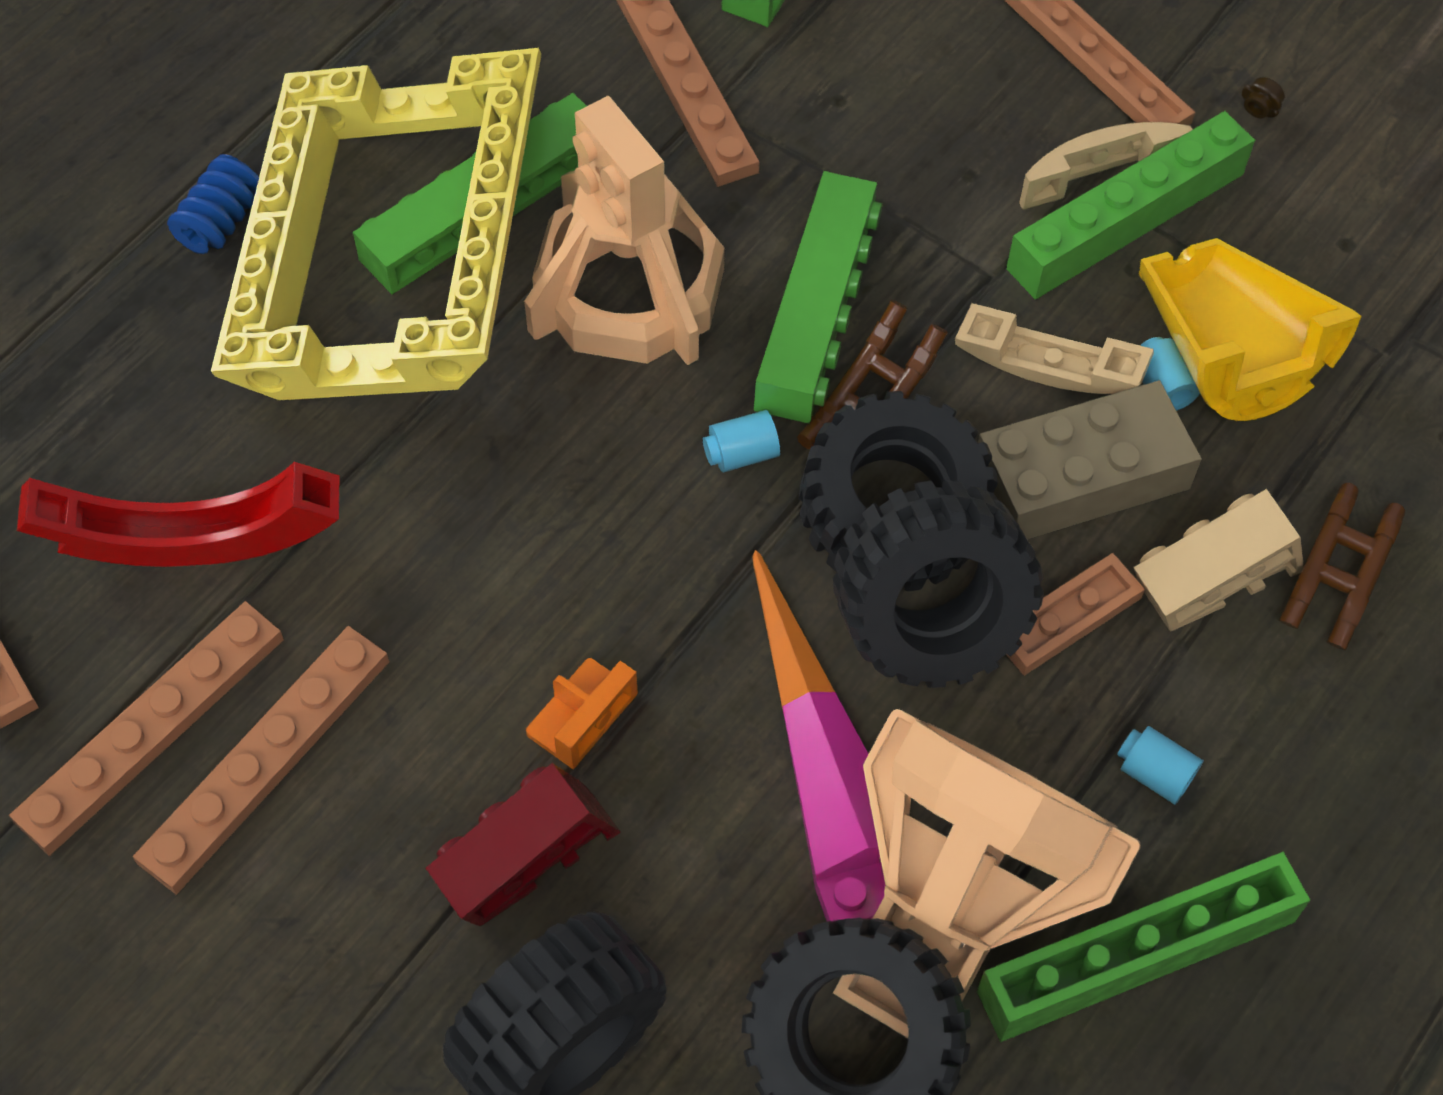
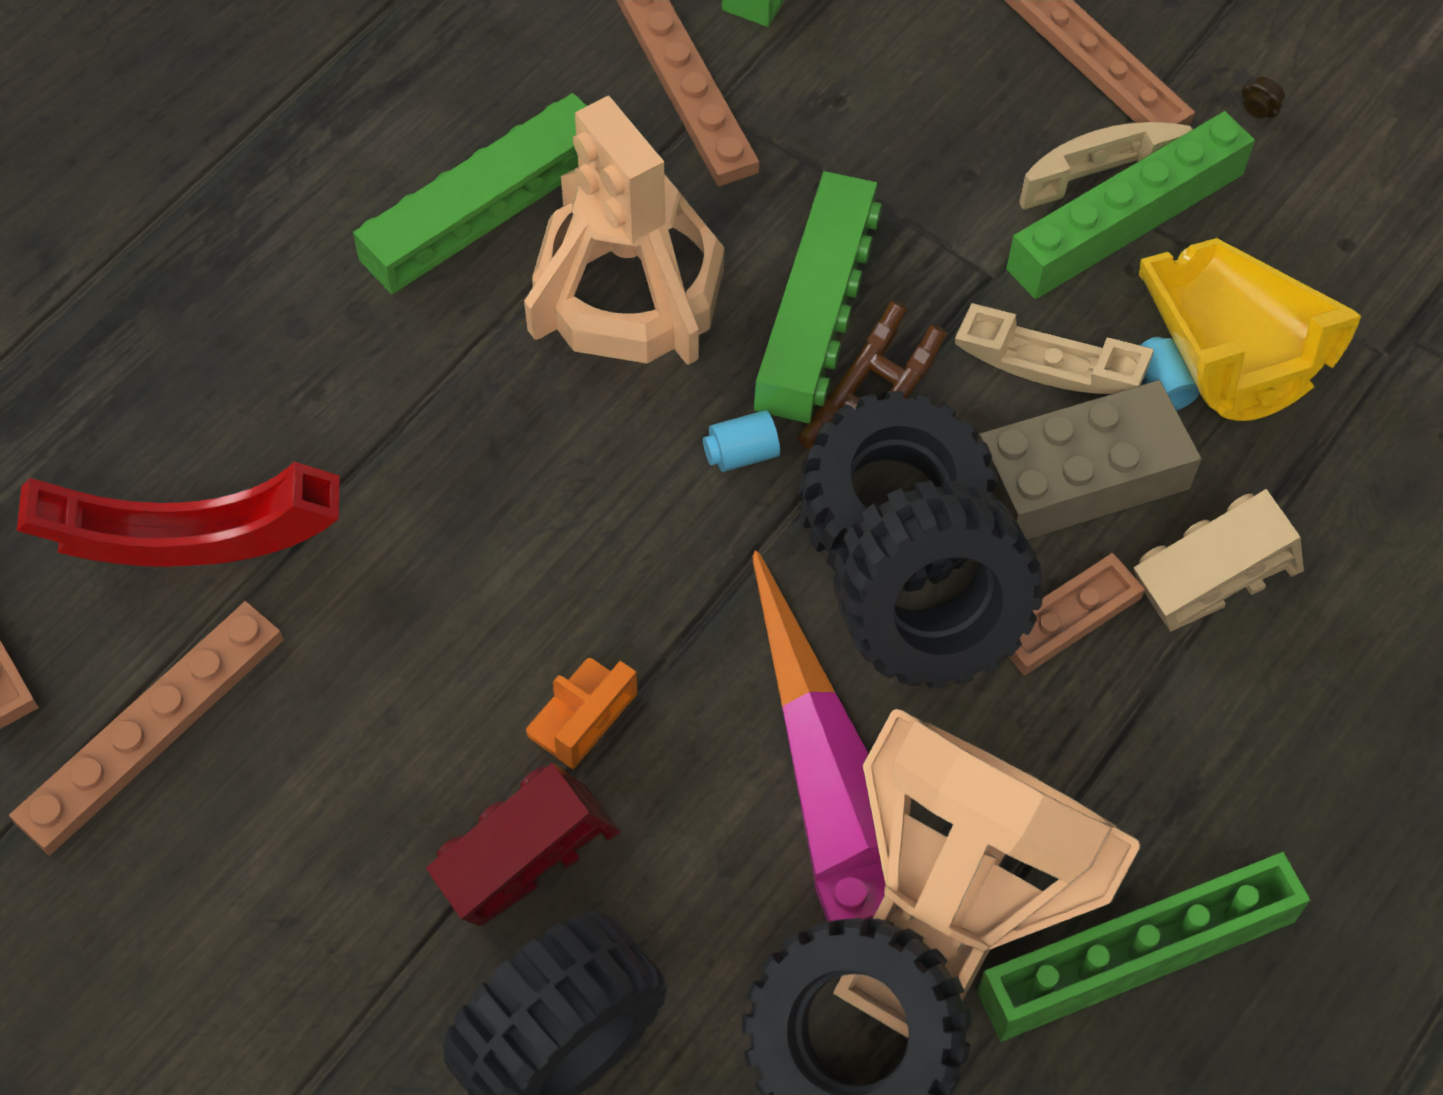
(214, 205): blue piece -> none
(260, 760): nougat plate -> none
(314, 110): light yellow slope -> none
(1159, 763): medium azure brick -> none
(1357, 587): reddish brown piece -> none

